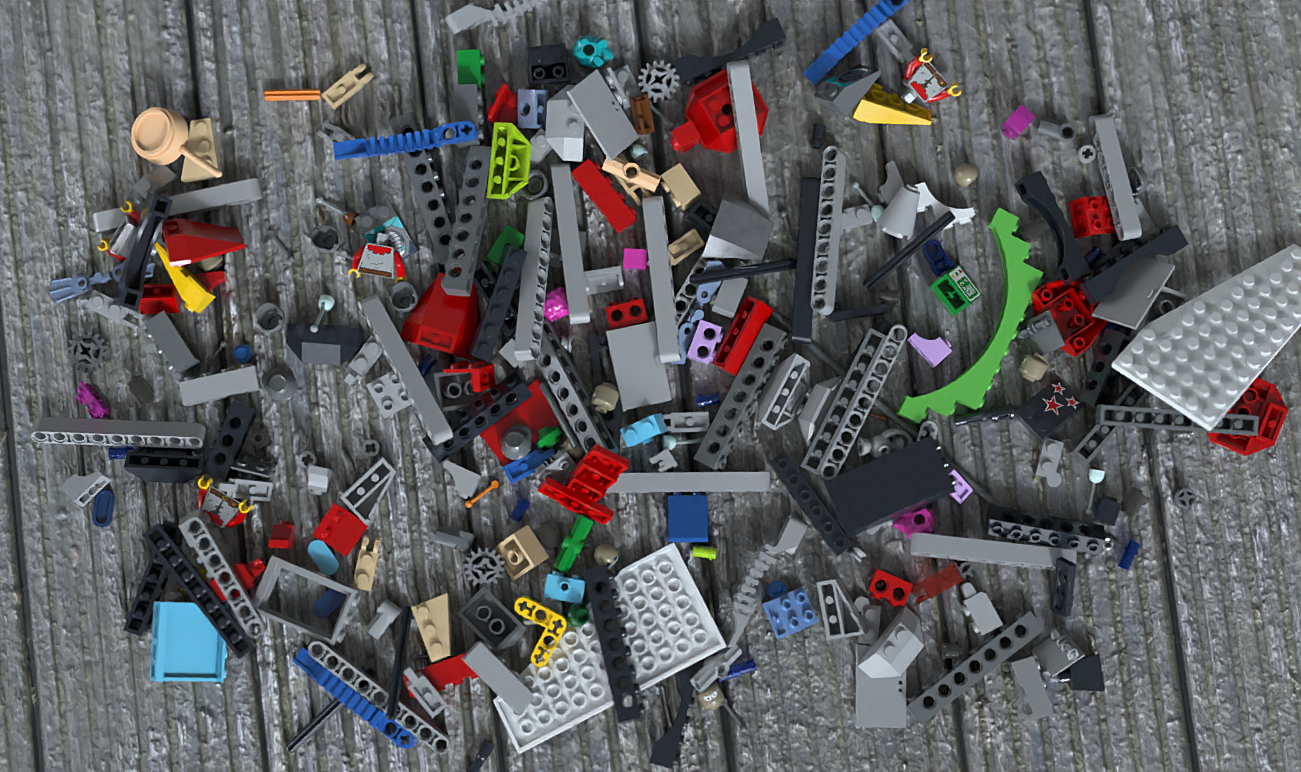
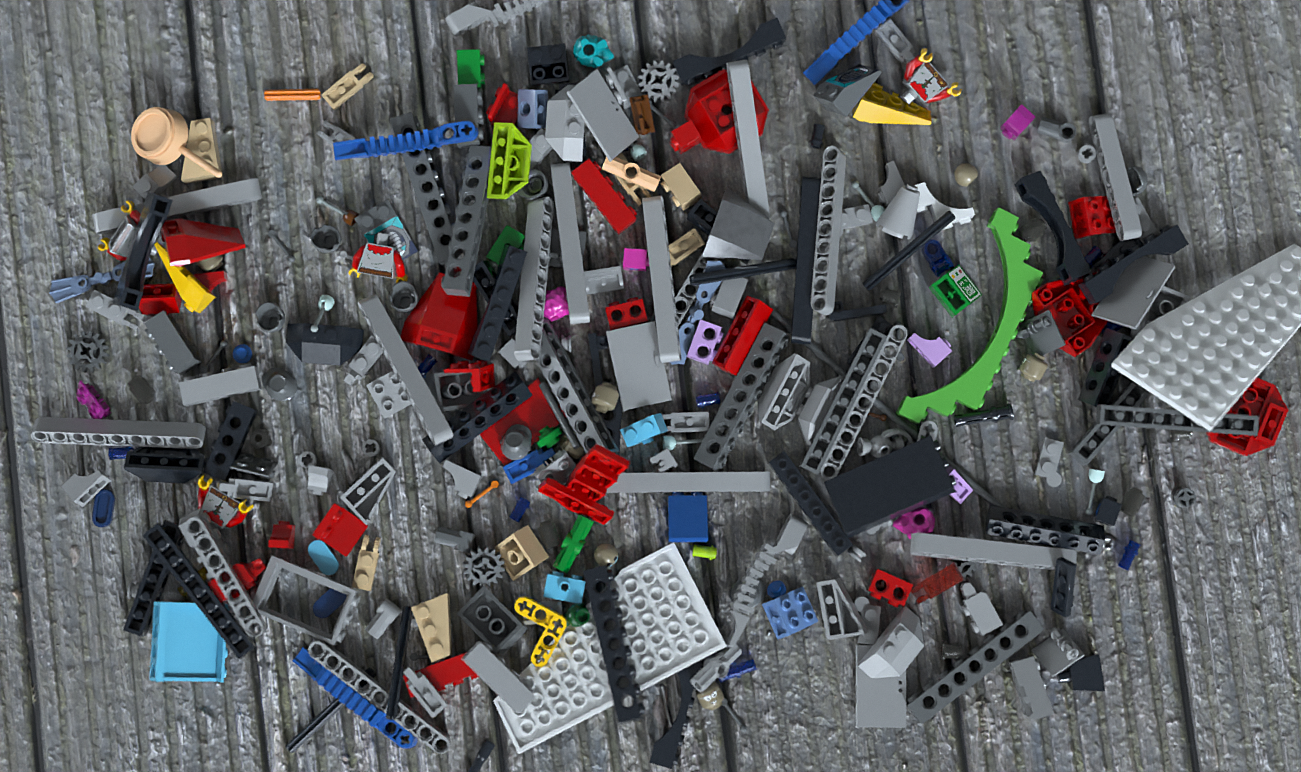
(1048, 410): black slope -> none

